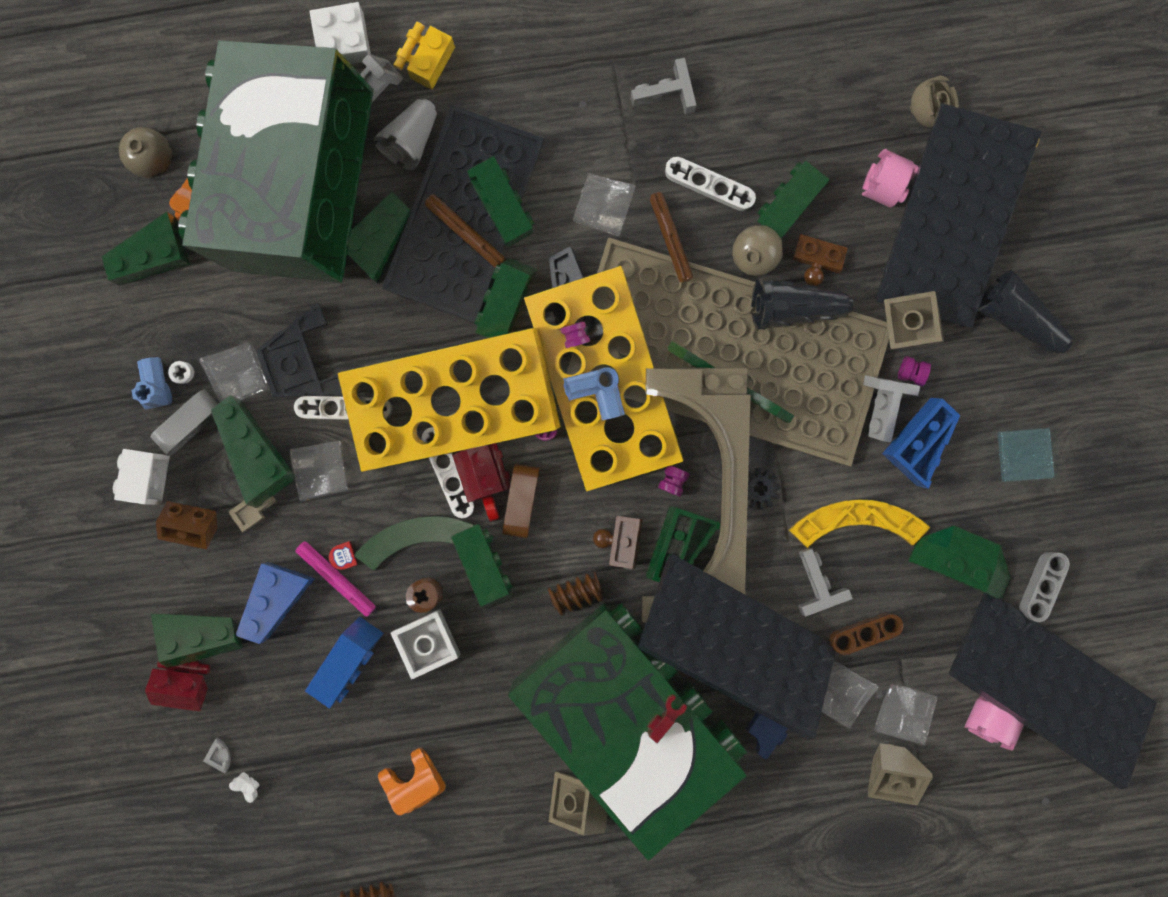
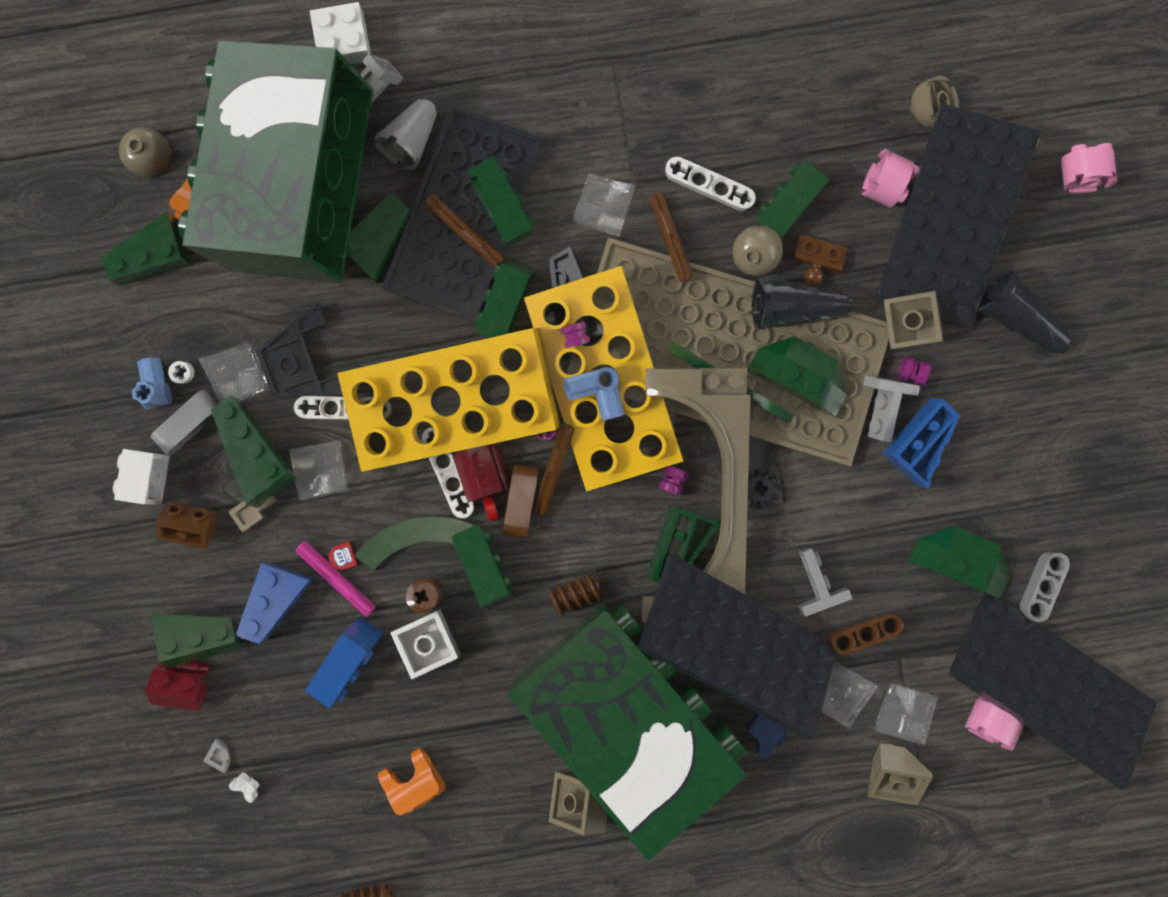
(430, 56): yellow brick -> none
(553, 468): none -> reddish brown axle
(624, 541): plate -> none
(661, 724): dark red plate -> none
(668, 89): light grey bracket -> none
(802, 372): none -> dark green wedge
(859, 513): yellow tile -> none
(1025, 454): clear light blue tile -> none
(1088, 168): none -> bright pink brick

